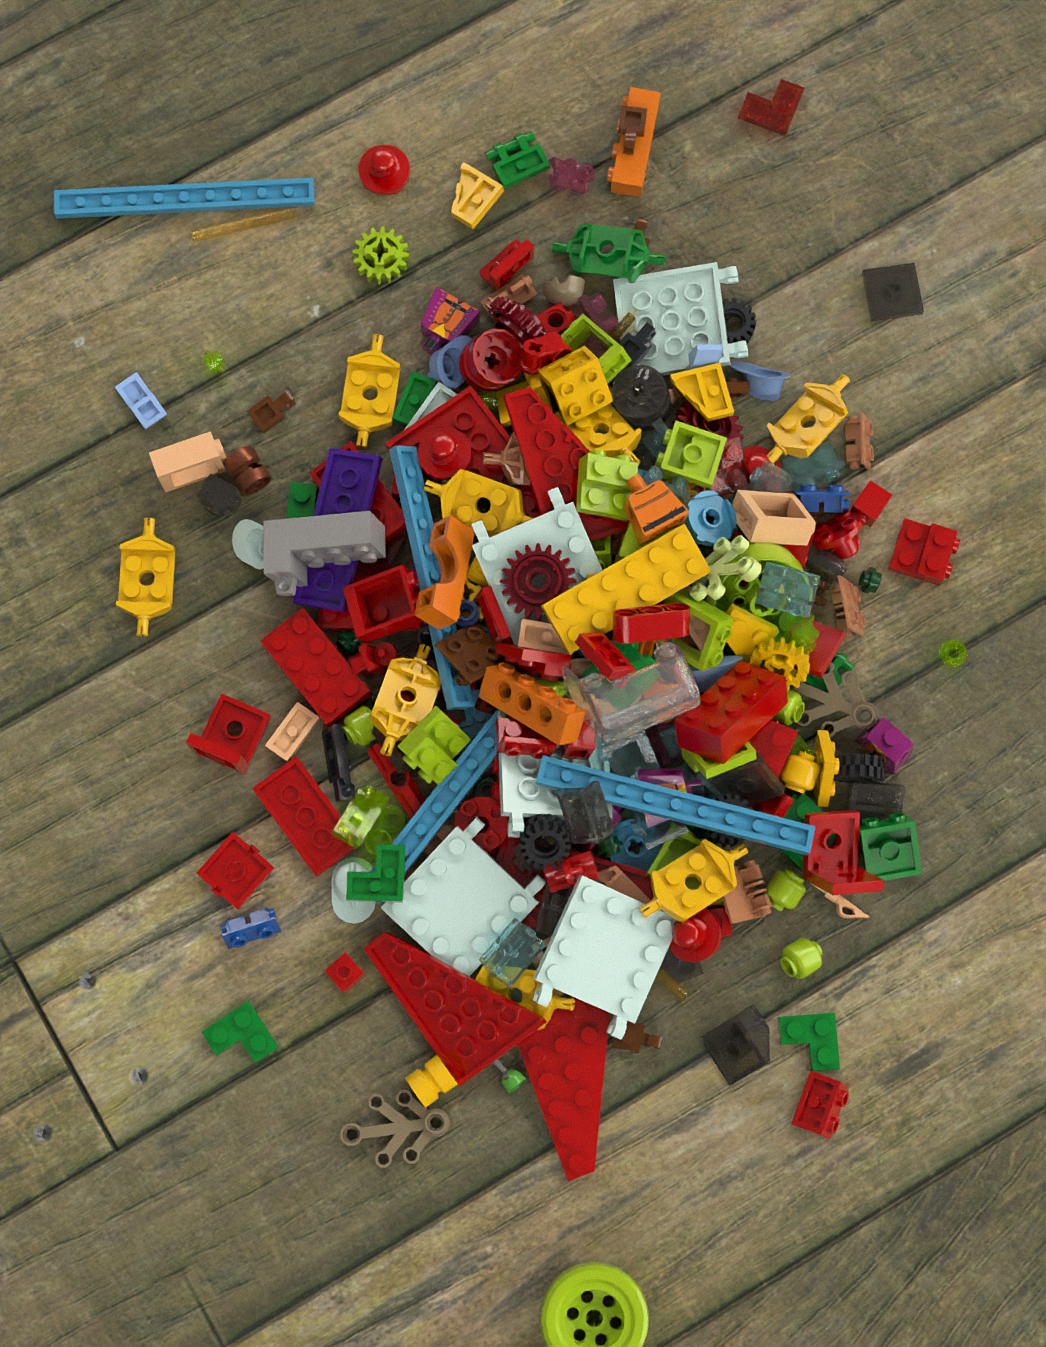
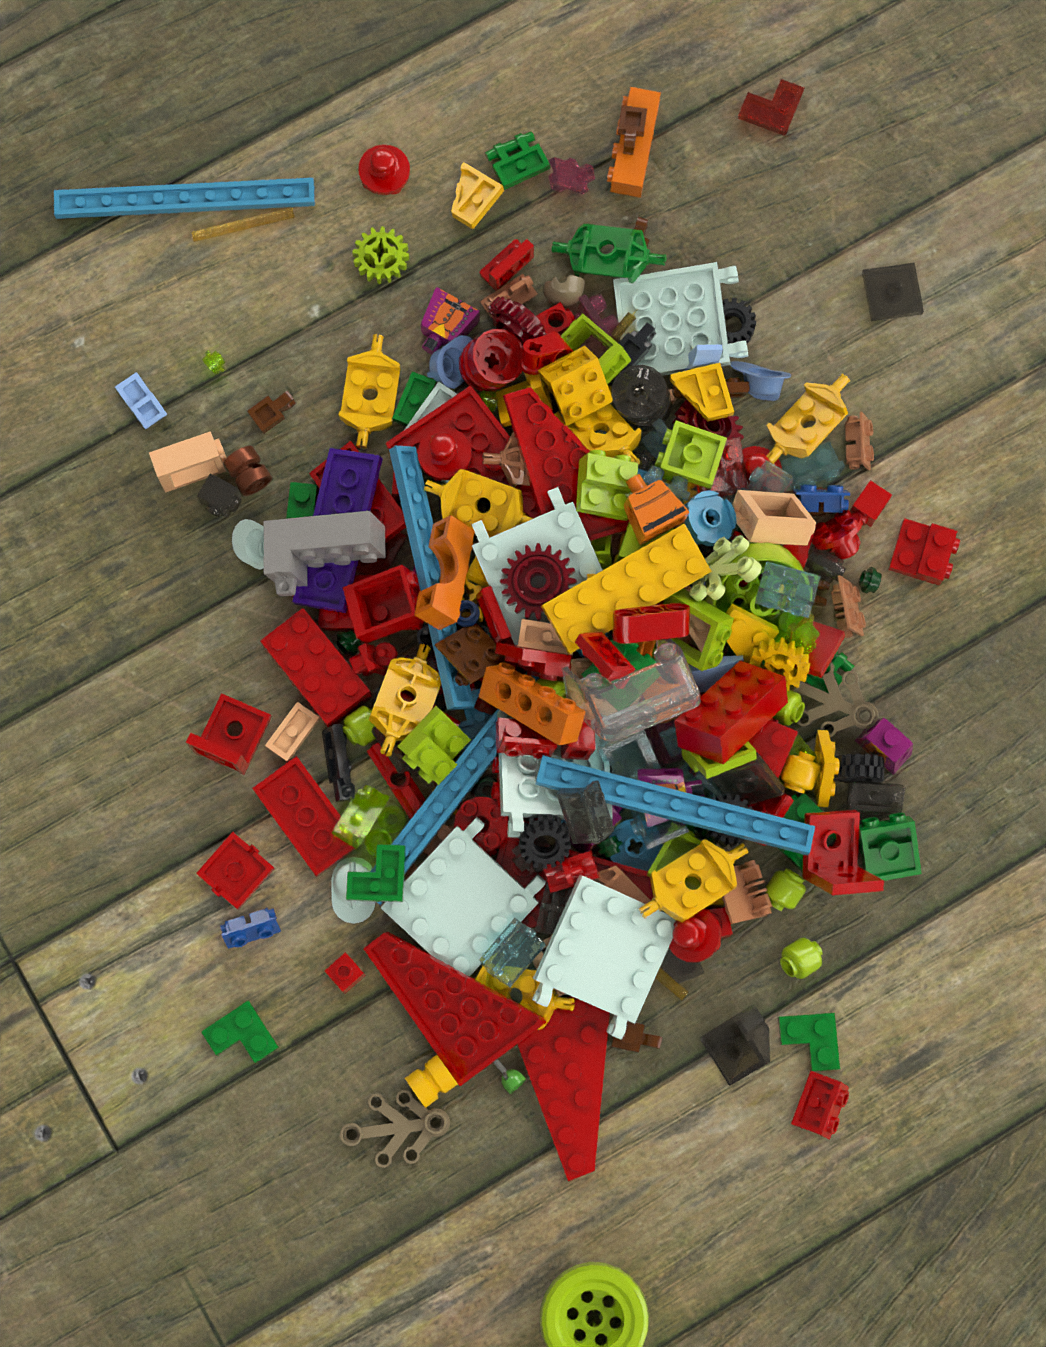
(140, 557): yellow plate -> none
(842, 902): light nougat hand -> none
(956, 645): clear neon green plate -> none

